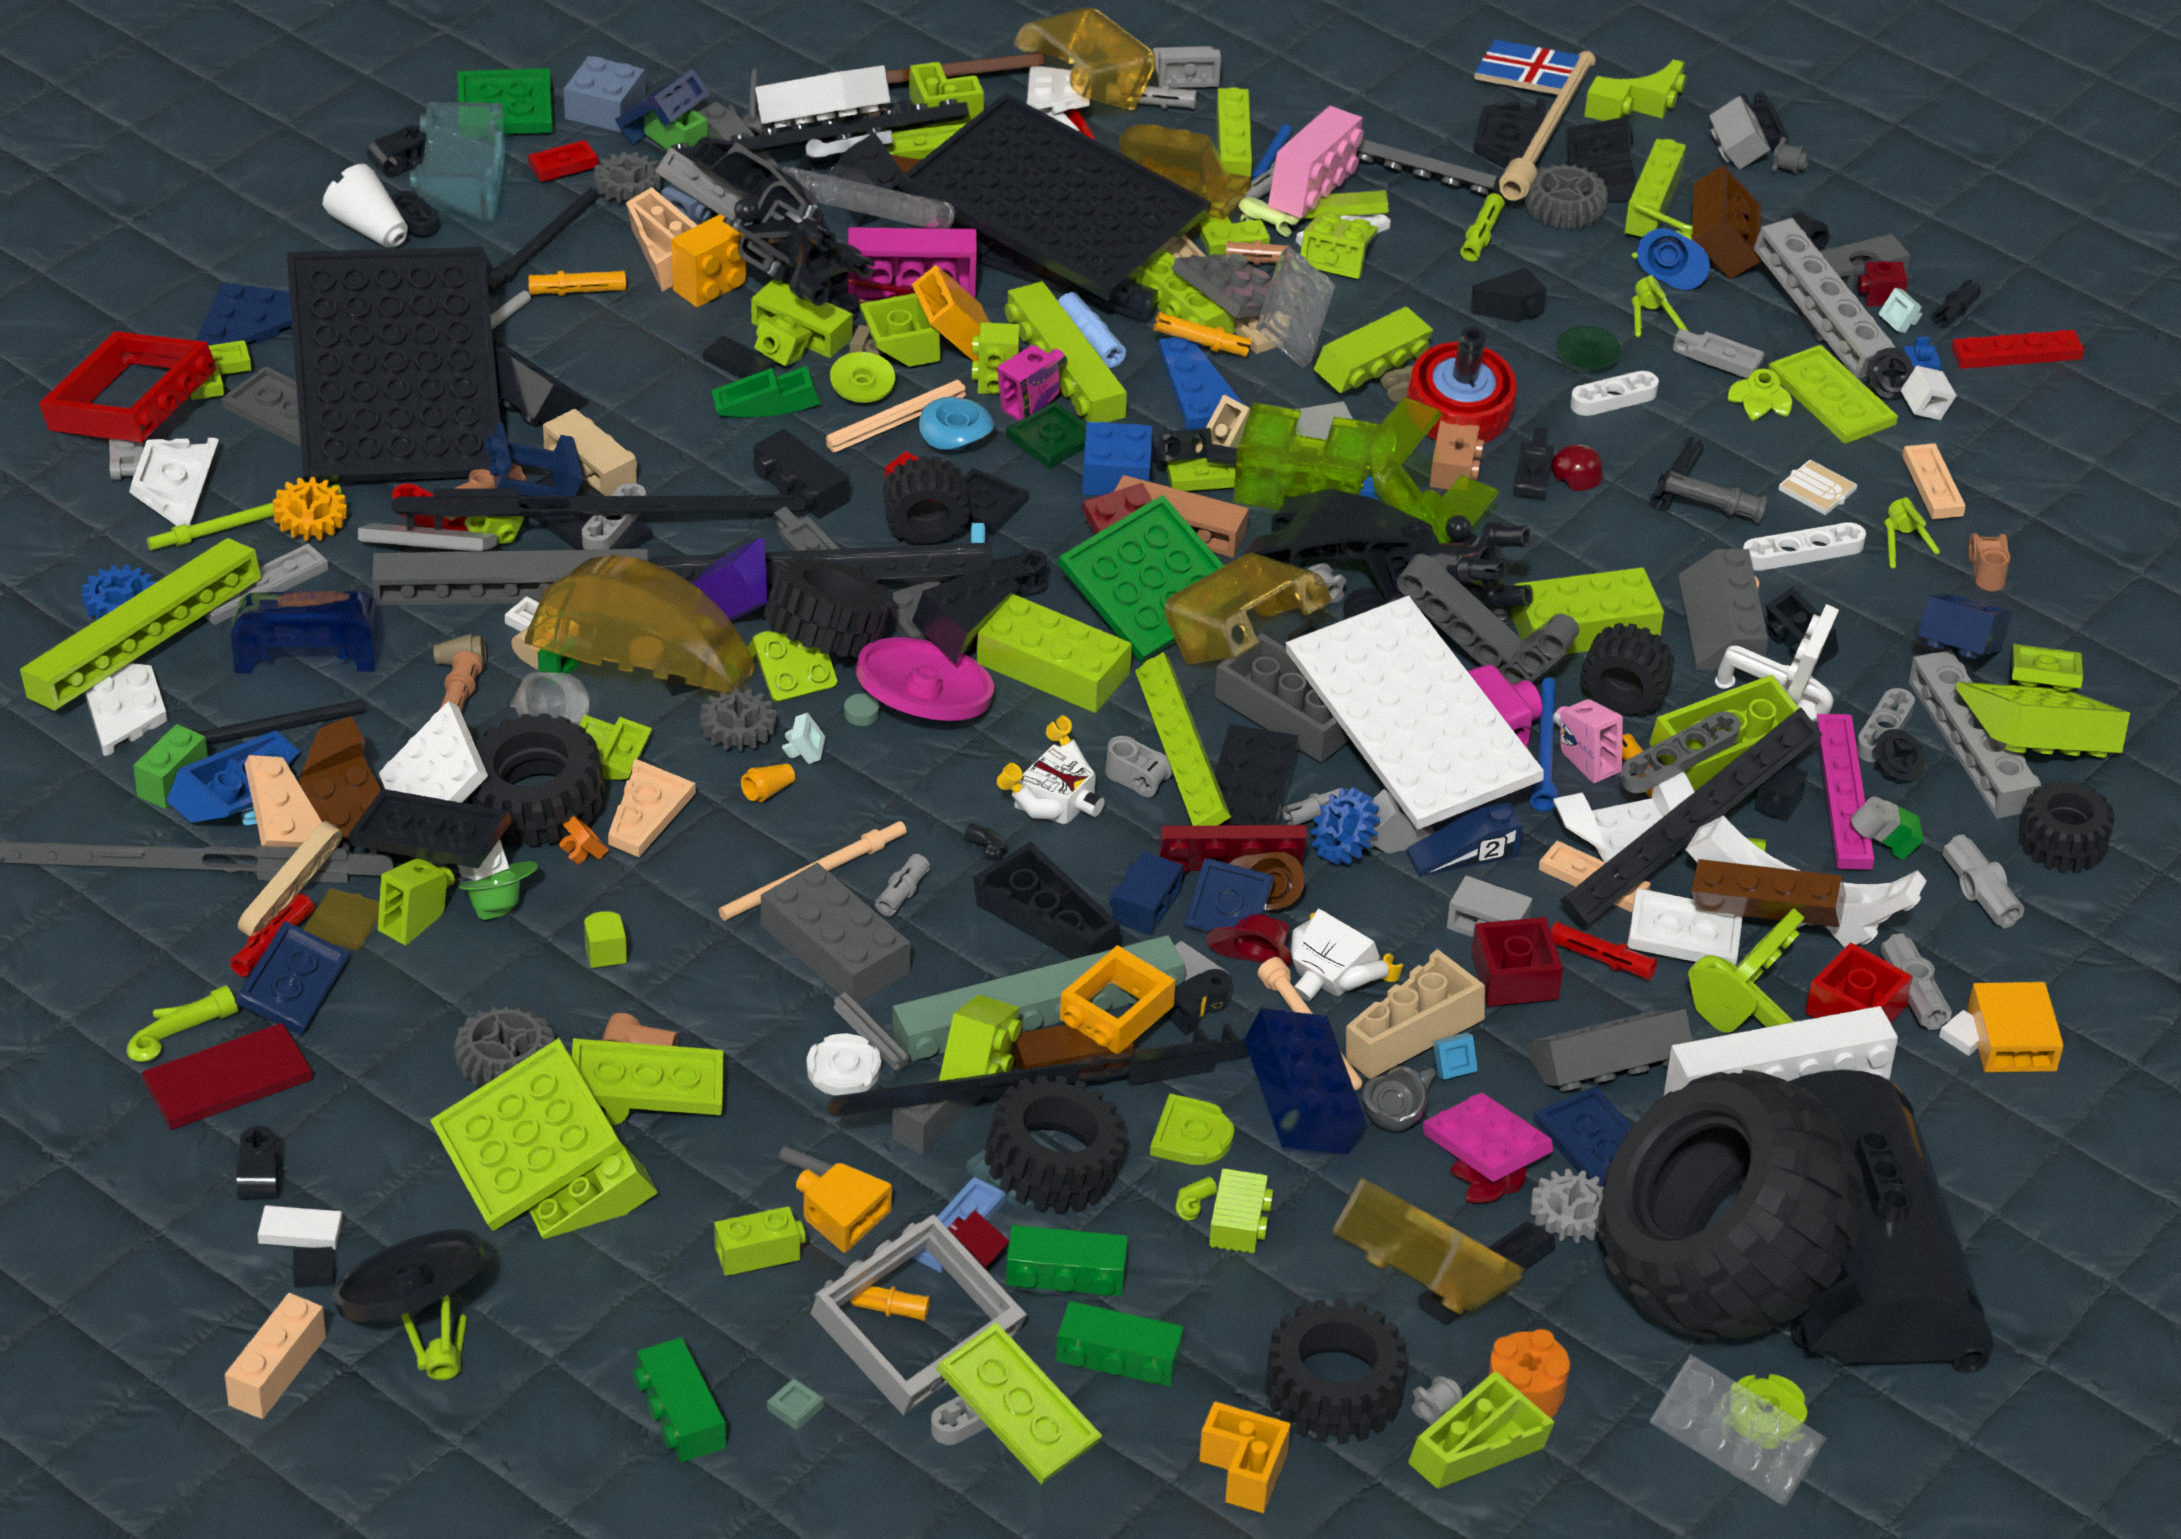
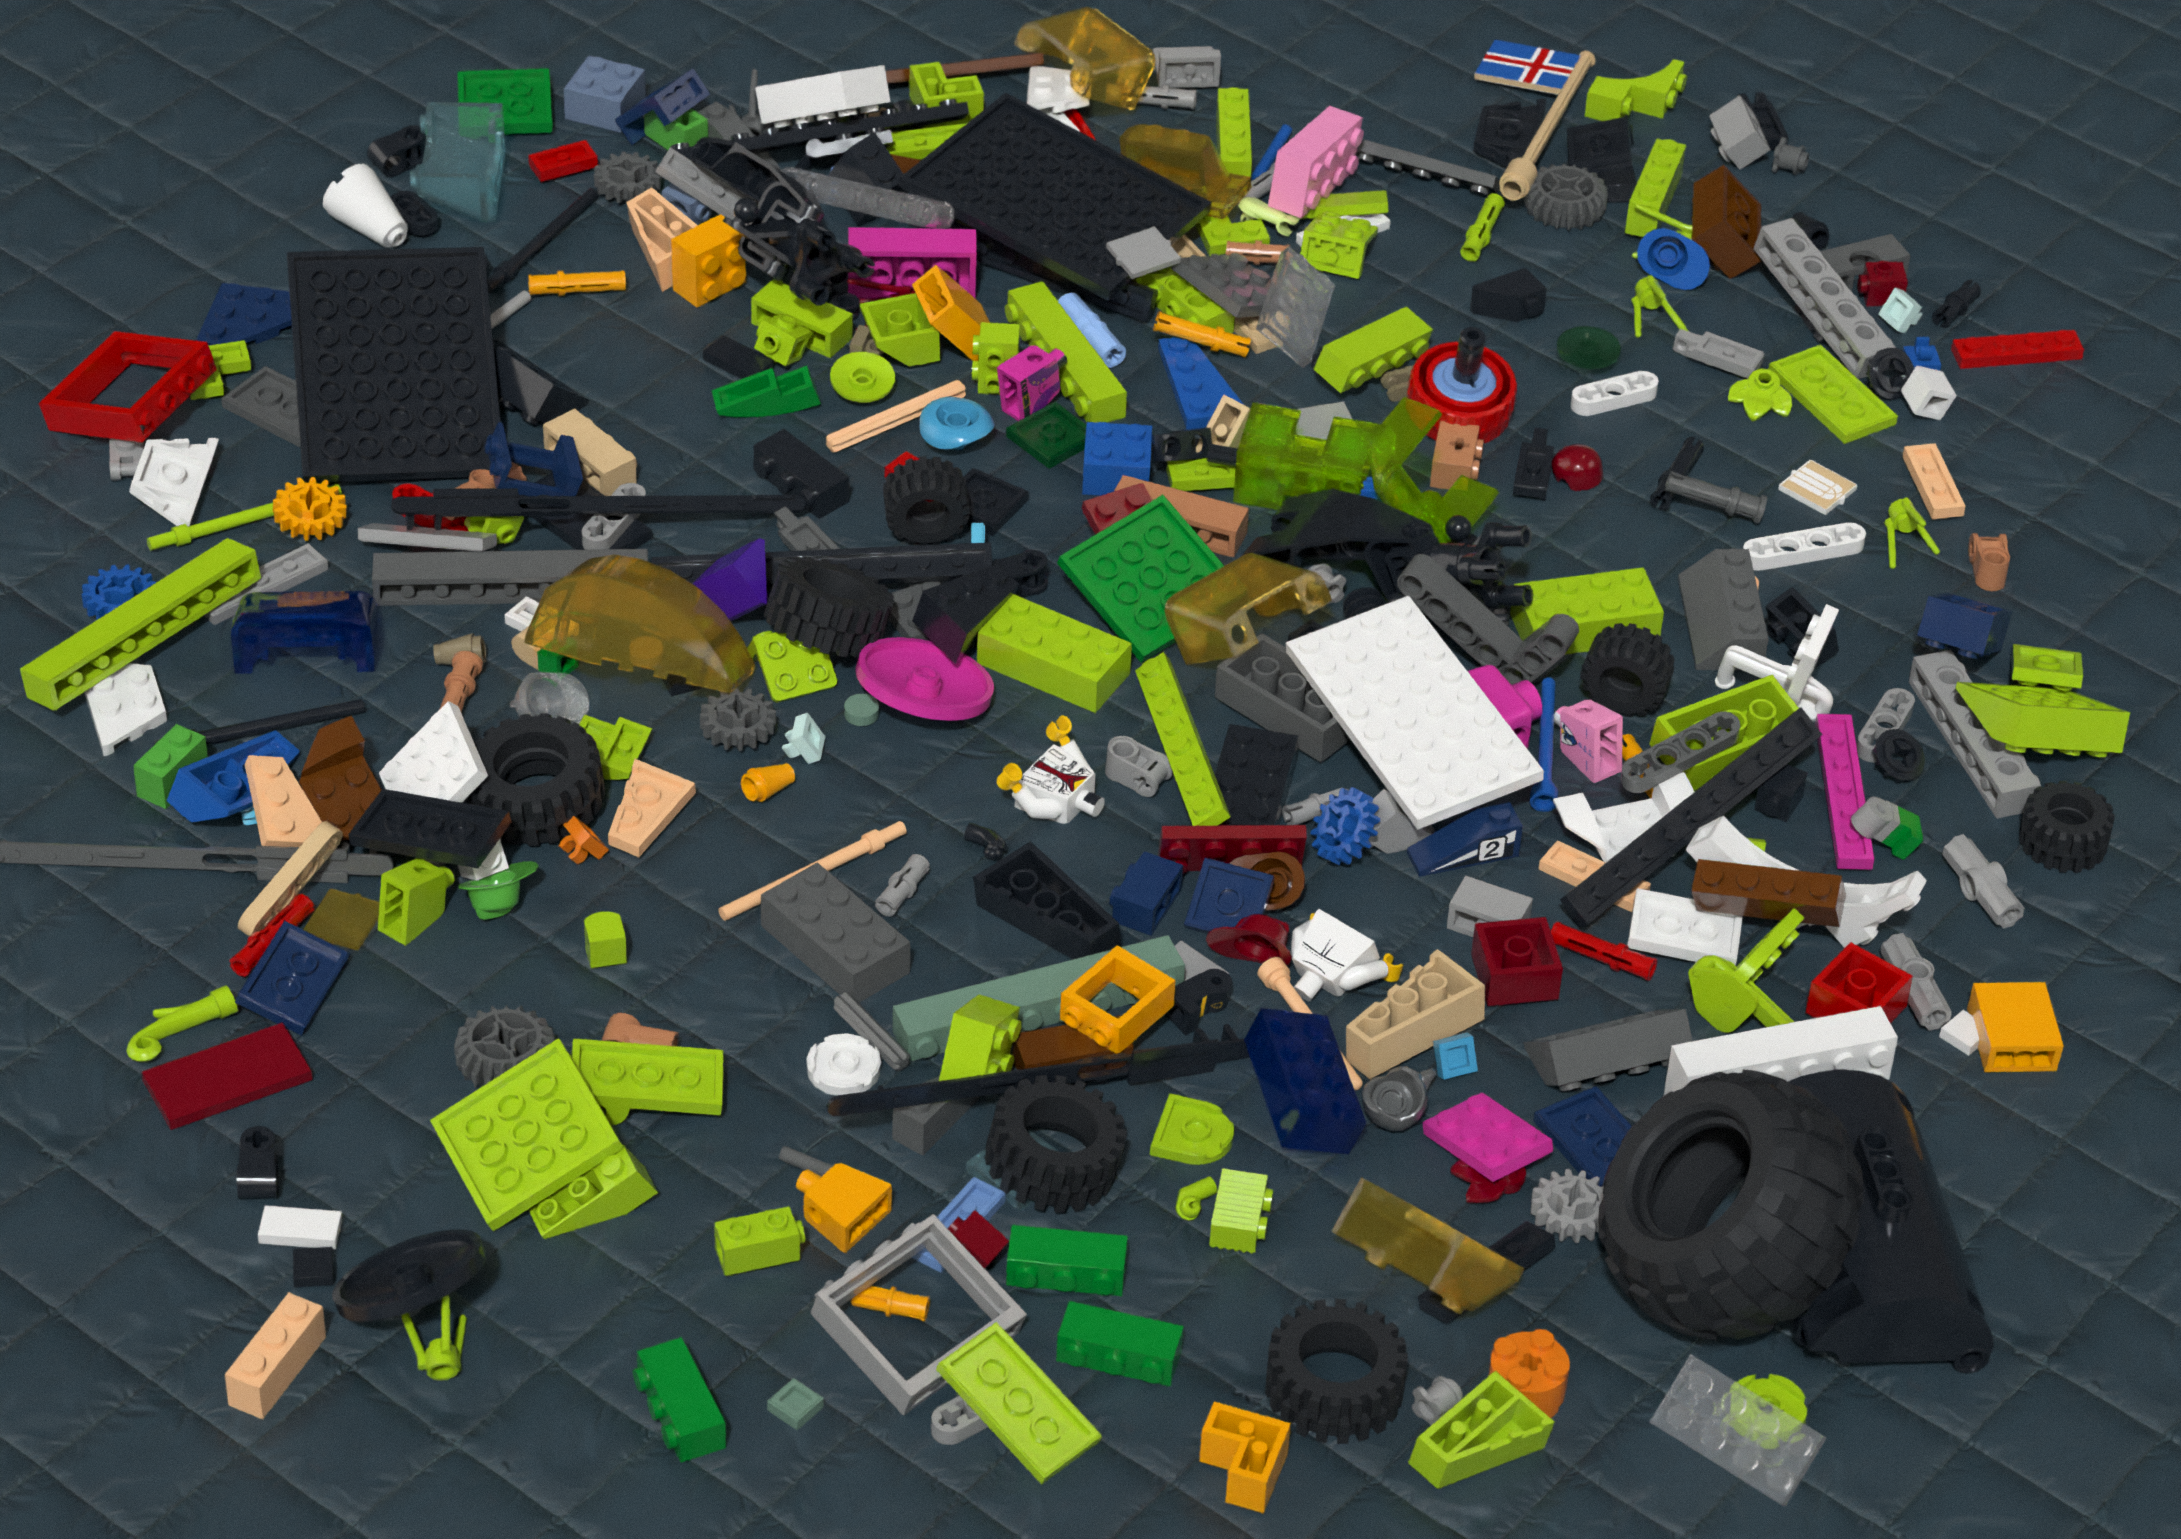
(1143, 252): none -> light grey piece

